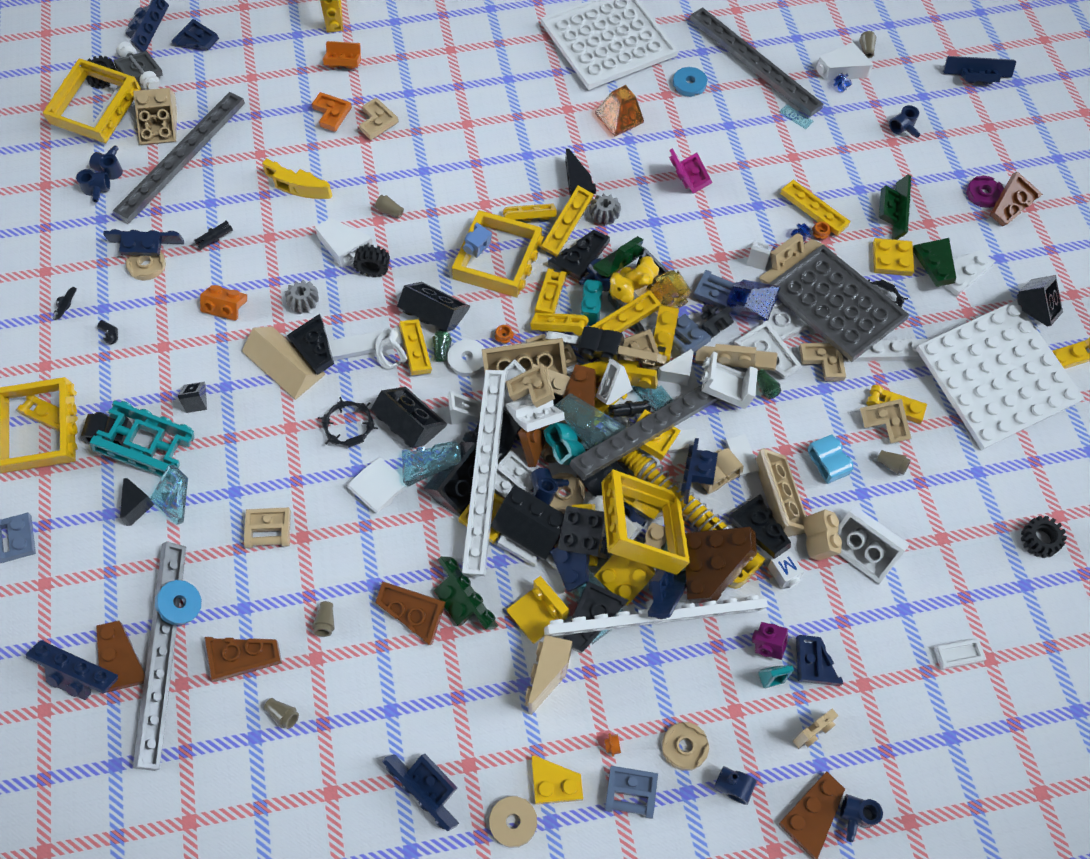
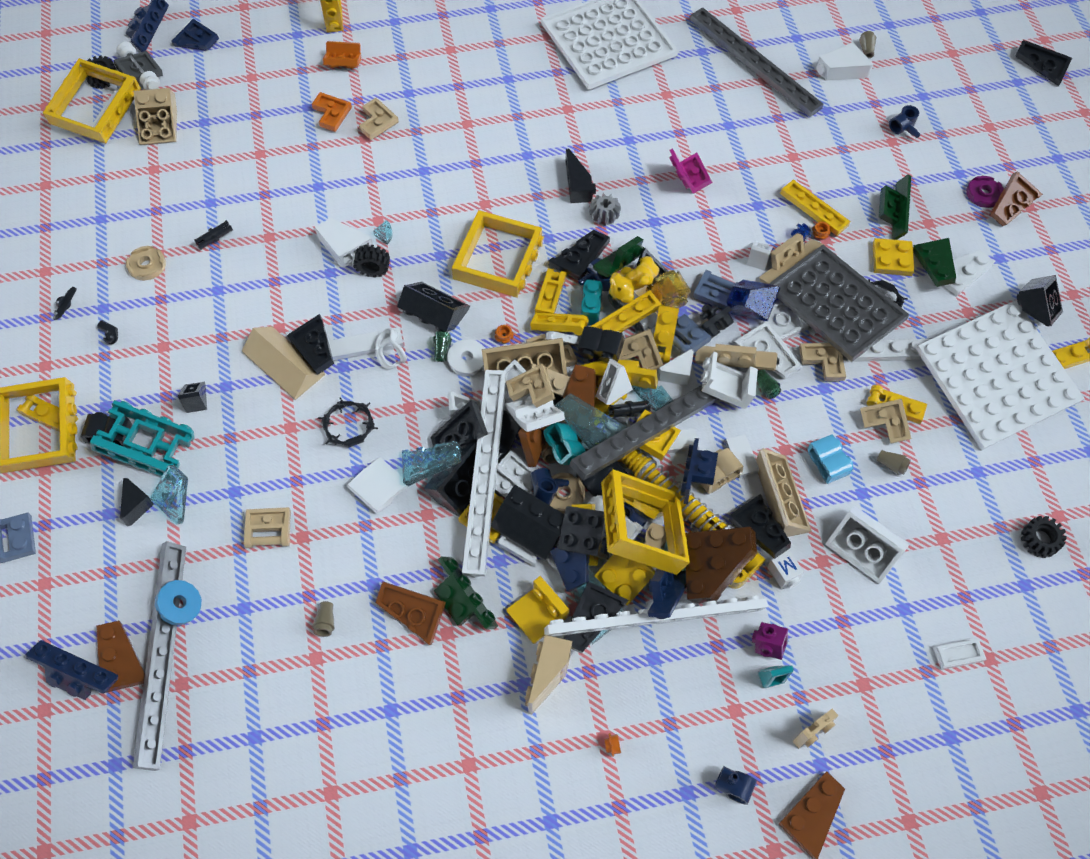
(93, 183): dark blue piece -> none
(107, 163): dark blue piece -> none
(142, 243): dark blue bracket -> none
(178, 157): flat silver plate -> none
(222, 302): orange bracket -> none
(239, 656): dark orange wing -> none
(283, 714): dark tan cone -> none
(299, 184): yellow slope -> none
(302, 296): light grey gear -> none
(384, 232): none -> clear light blue tile
(388, 206): dark tan cone -> none
(407, 416): black slope -> none
(415, 347): yellow plate -> none
(427, 785): dark blue bracket -> none
(463, 427): none -> black wing
(477, 240): medium blue brick -> none
(528, 212): yellow plate -> none
(528, 821): tan tile -> none
(555, 783): yellow wing -> none
(567, 221): yellow plate -> none
(620, 111): clear orange slope -> none
(631, 783): sand blue plate -> none
(647, 357): tan wing -> none
(685, 760): tan tile -> none
(690, 74): dark azure tile -> none
(796, 116): clear light blue sticker -> none
(814, 663): dark blue wing -> none
(822, 535): tan brick -> none
(842, 81): clear blue plate -> none
(852, 810): dark blue piece -> none
(979, 69): dark blue bracket -> none
(1045, 61): none -> black wing

